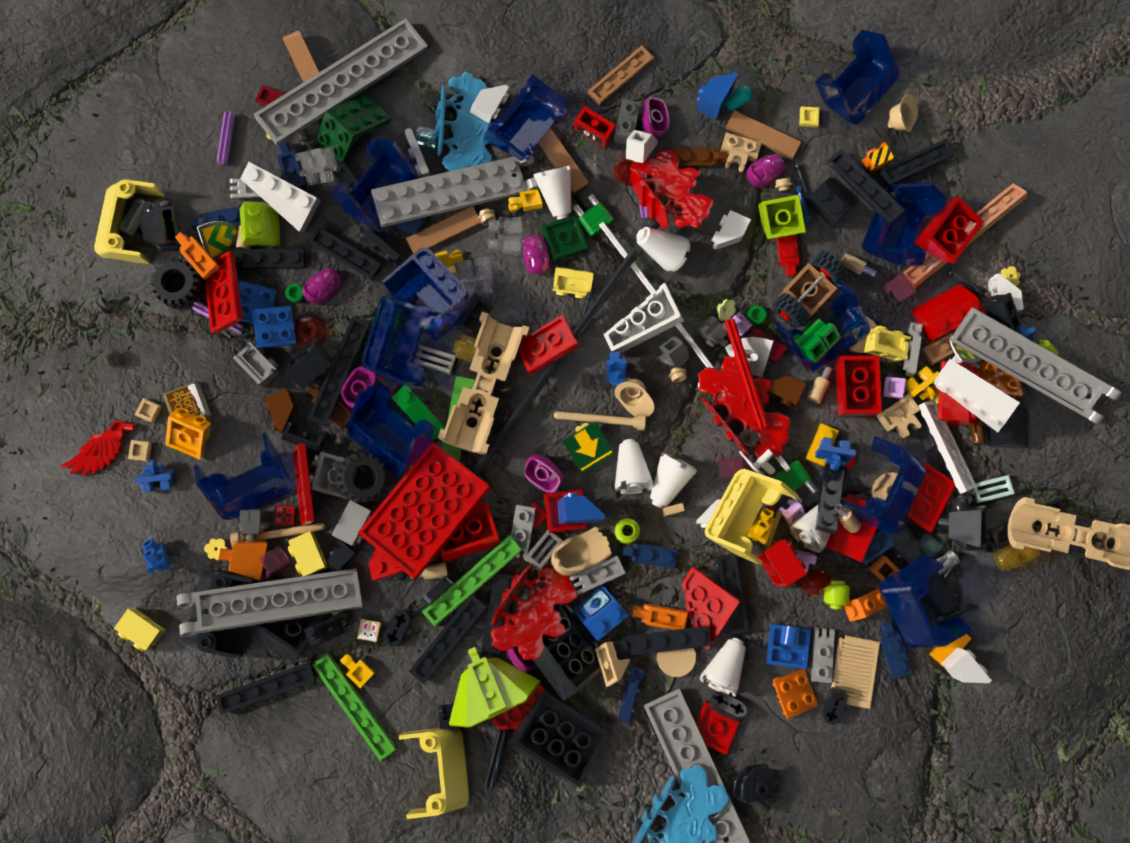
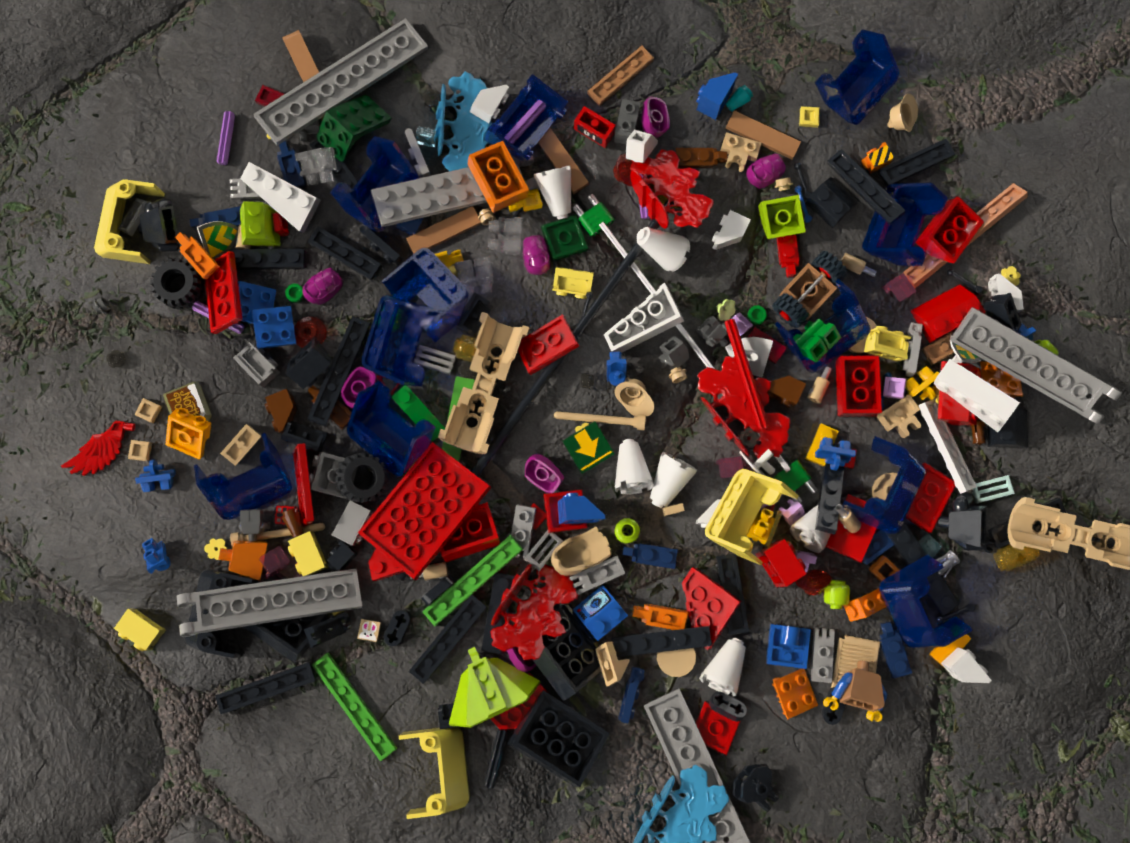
(241, 444): none -> tan hinge
(280, 225): none -> red tile
(293, 521): none -> reddish brown cone
(359, 671): yellow plate -> none
(497, 176): none -> orange brick
(525, 121): none -> medium lavender axle
(860, 690): none -> medium nougat torso

